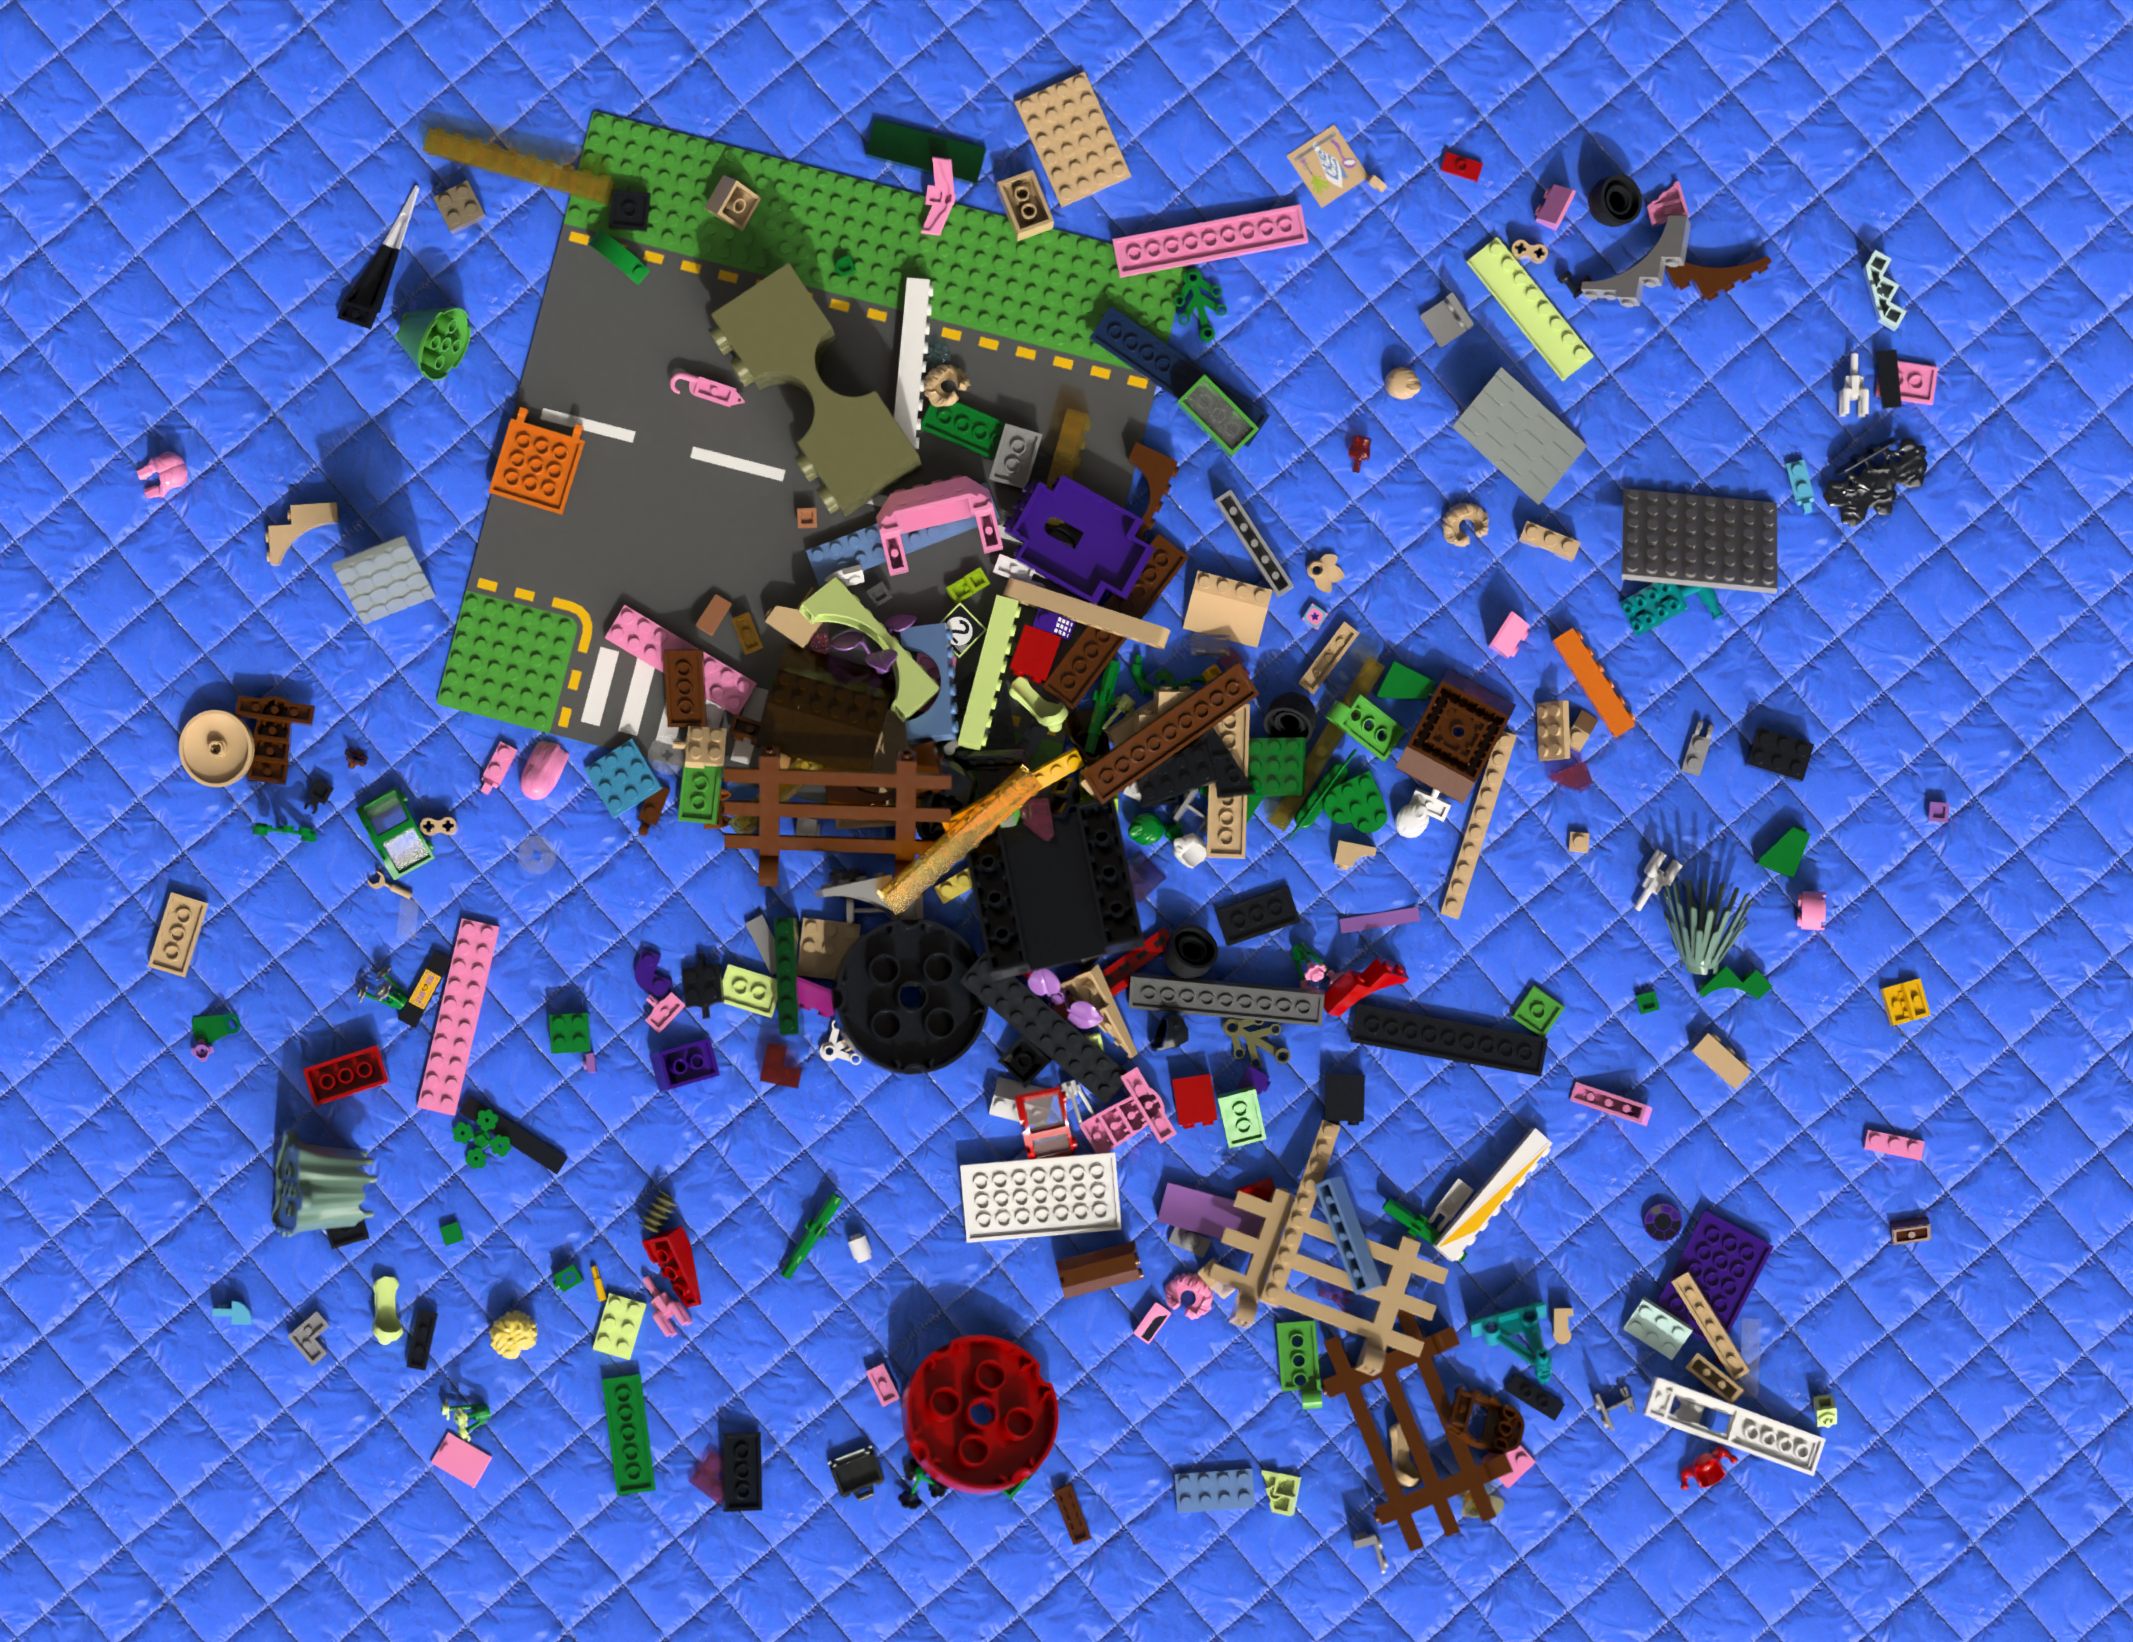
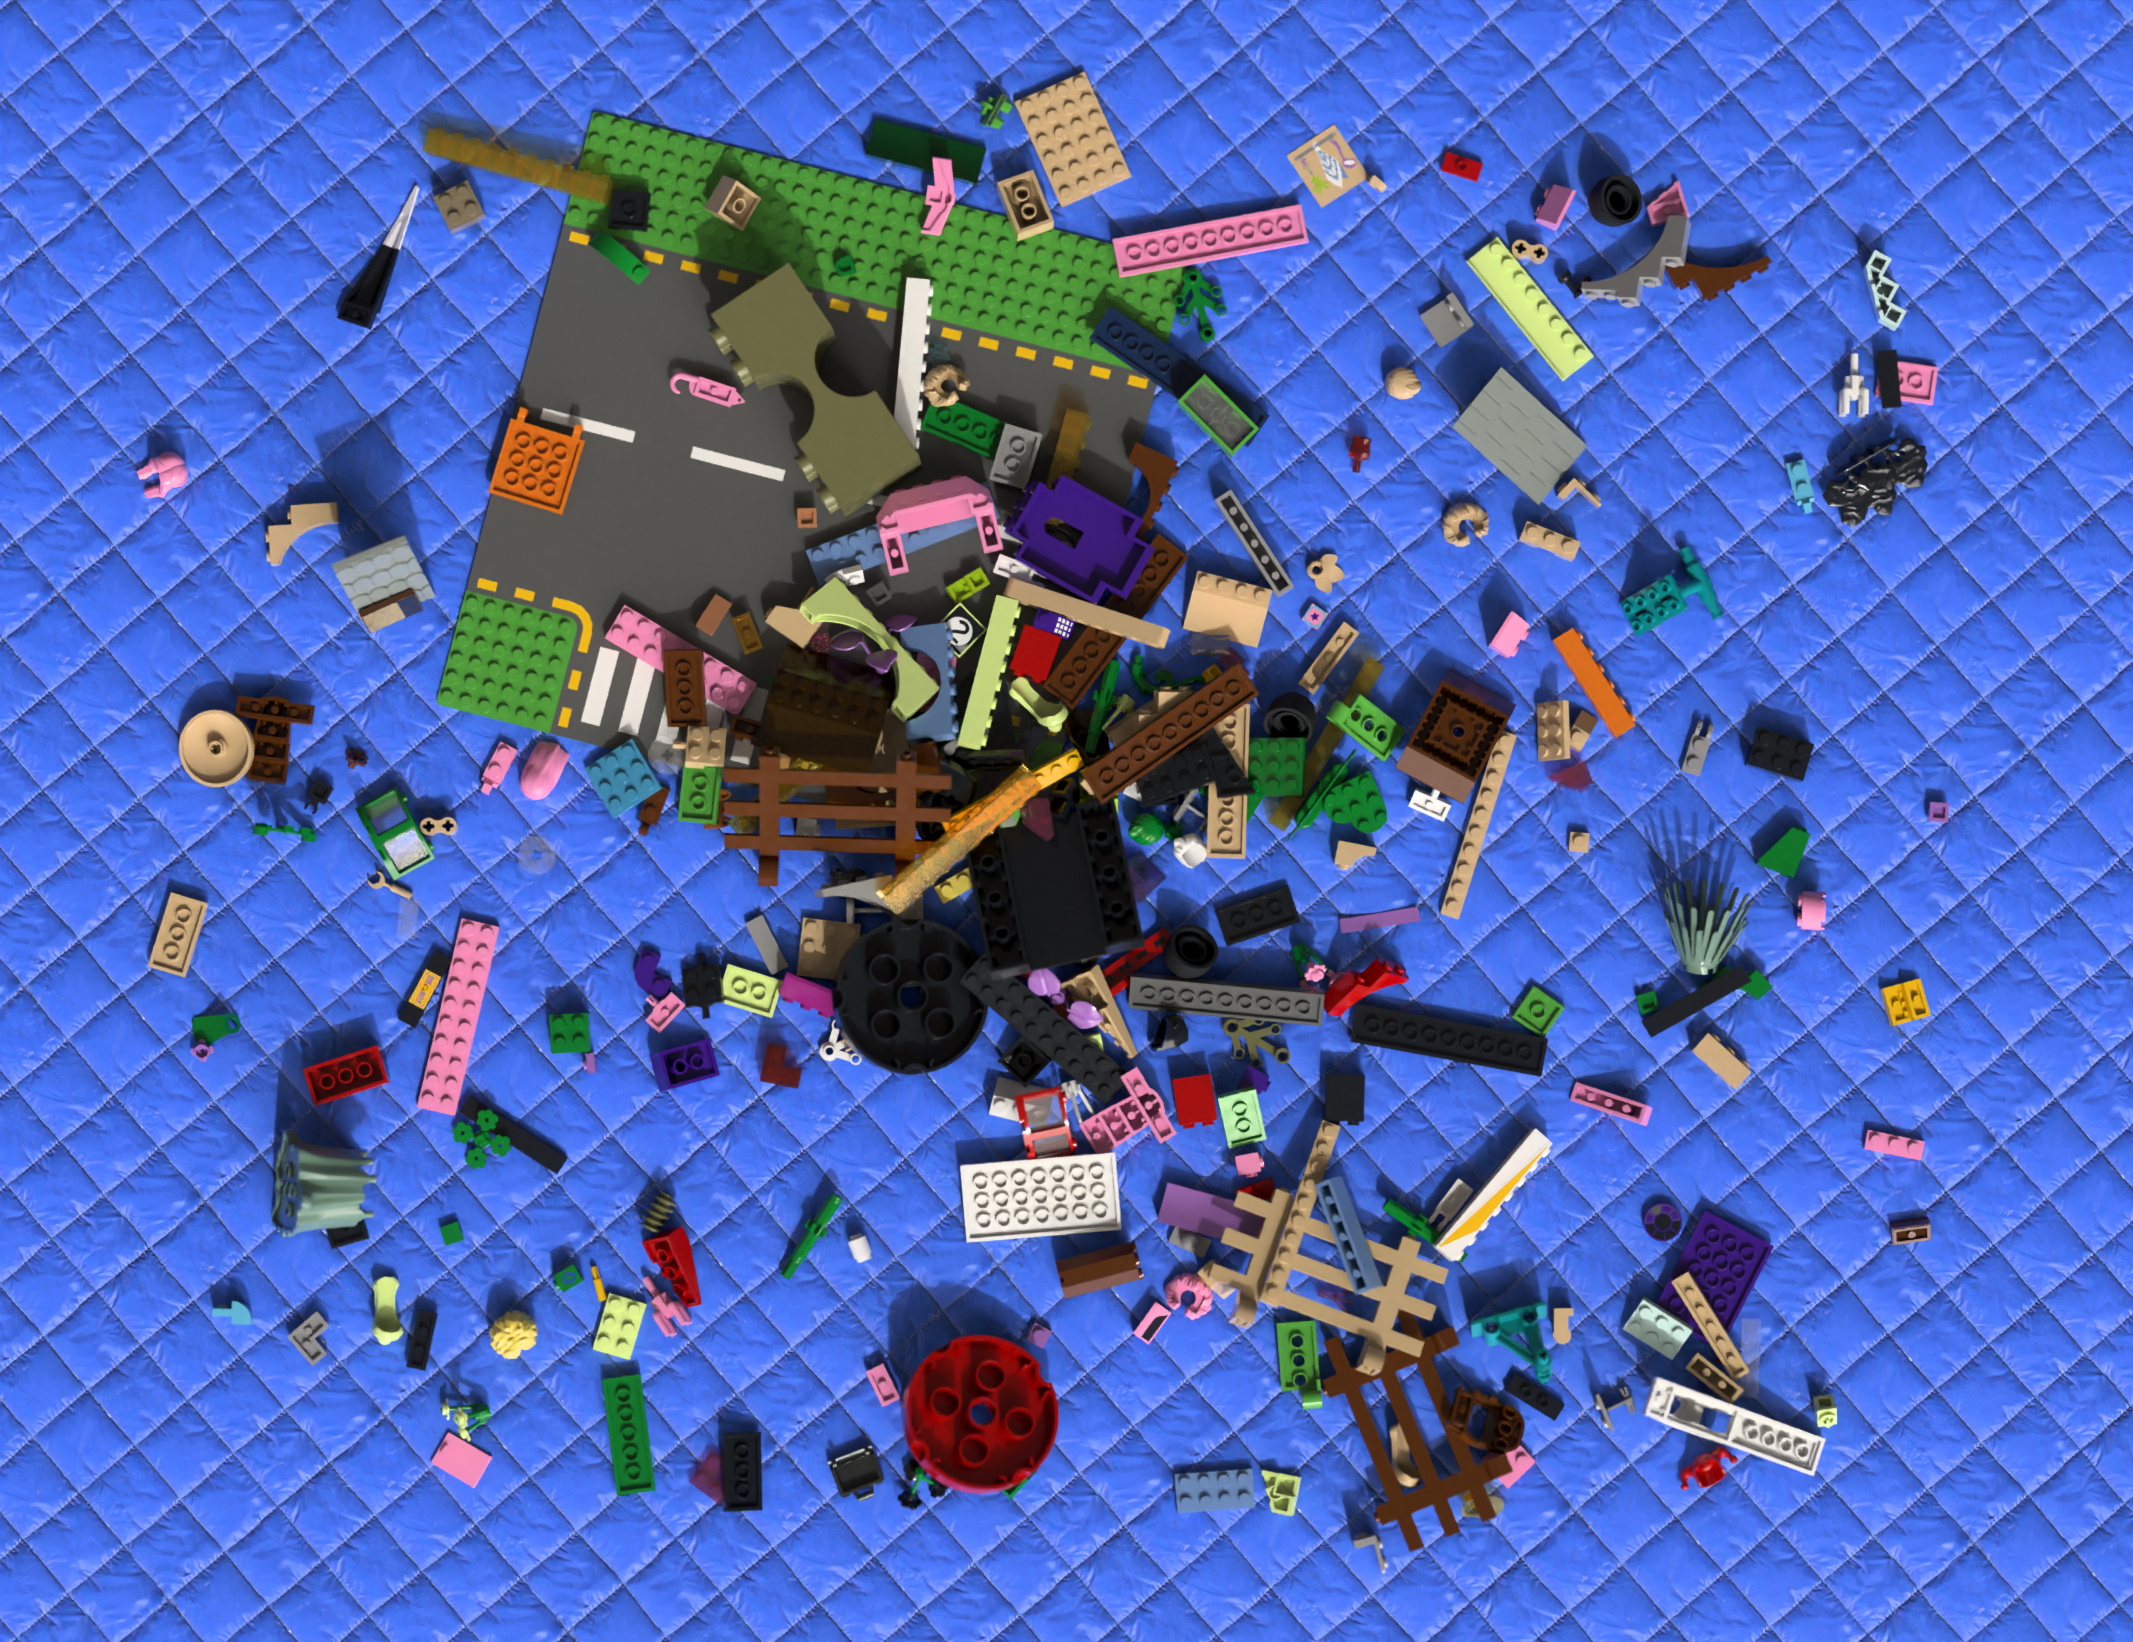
(391, 610): none -> tile
(396, 999): plant -> none
(435, 339): bright green cone -> none
(786, 943): dark green arch -> none
(999, 104): none -> bright green hips
(1039, 1335): none -> medium lavender plate
(1072, 1514): reddish brown plate -> none
(1249, 1164): none -> bright pink brick
(1405, 684): green slope -> none
(1412, 820): white hair -> none
(1565, 489): none -> tan bracket
(1656, 877): white plant -> none
(1696, 1000): none -> black tile
(1699, 541): light grey plate -> none

